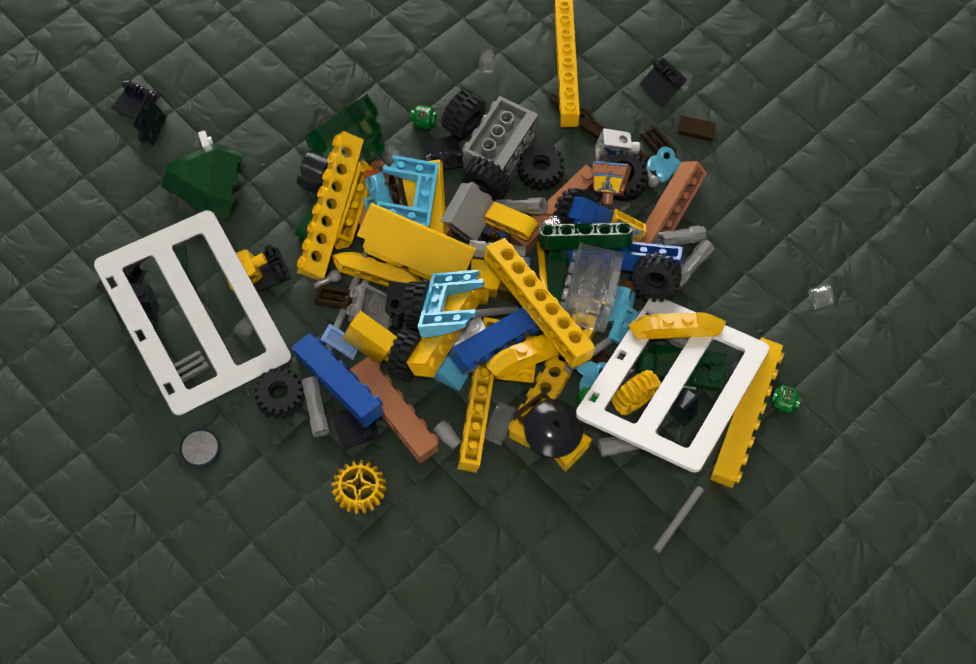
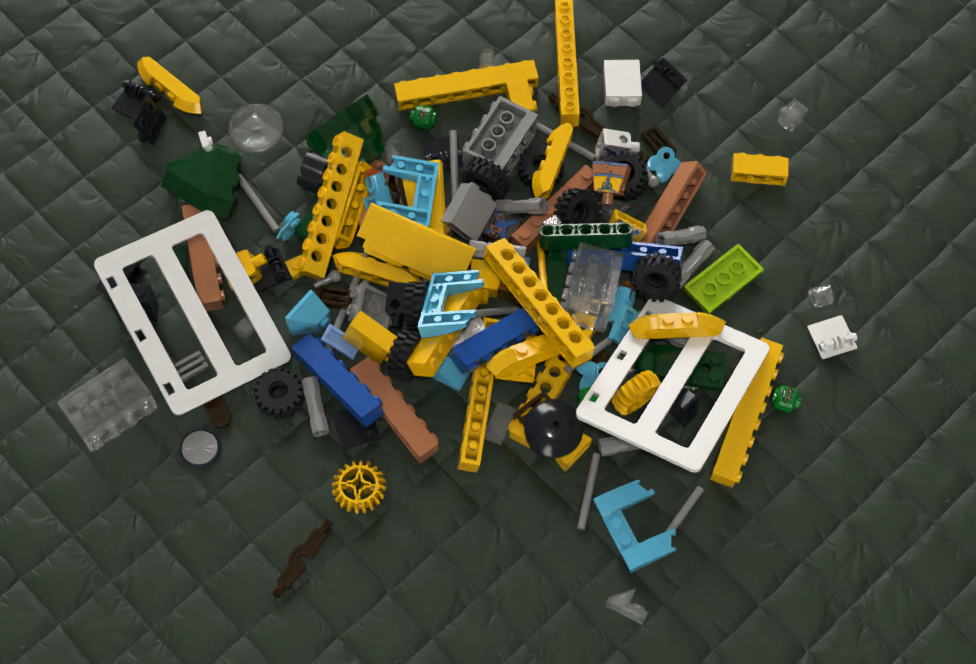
(108, 404): none -> clear brick
(175, 90): none -> yellow brick
(204, 268): none -> nougat brick
(218, 413): none -> dark brown tile
(252, 120): none -> clear dish
(258, 204): none -> light grey bar
(292, 221): none -> medium azure plate
(292, 267): none -> yellow plate
(295, 567): none -> dark brown piece
(308, 315): none -> medium azure slope
(447, 434): light grey cone -> none
(453, 162): none -> light grey bar
(463, 85): none -> yellow brick
(463, 113): black tyre -> none
(510, 221): yellow beam -> none
(521, 94): none -> yellow brick
(558, 144): none -> yellow brick
(575, 147): none -> light grey bar
(586, 212): blue piece -> none
(588, 491): none -> light grey bar
(621, 604): none -> clear slope
(622, 83): none -> white brick
(634, 554): none -> medium azure wedge
(696, 128): dark brown tile -> none
(723, 279): none -> lime plate
(759, 169): none -> yellow brick
(792, 115): none -> clear brick
(832, 337): none -> white hinge

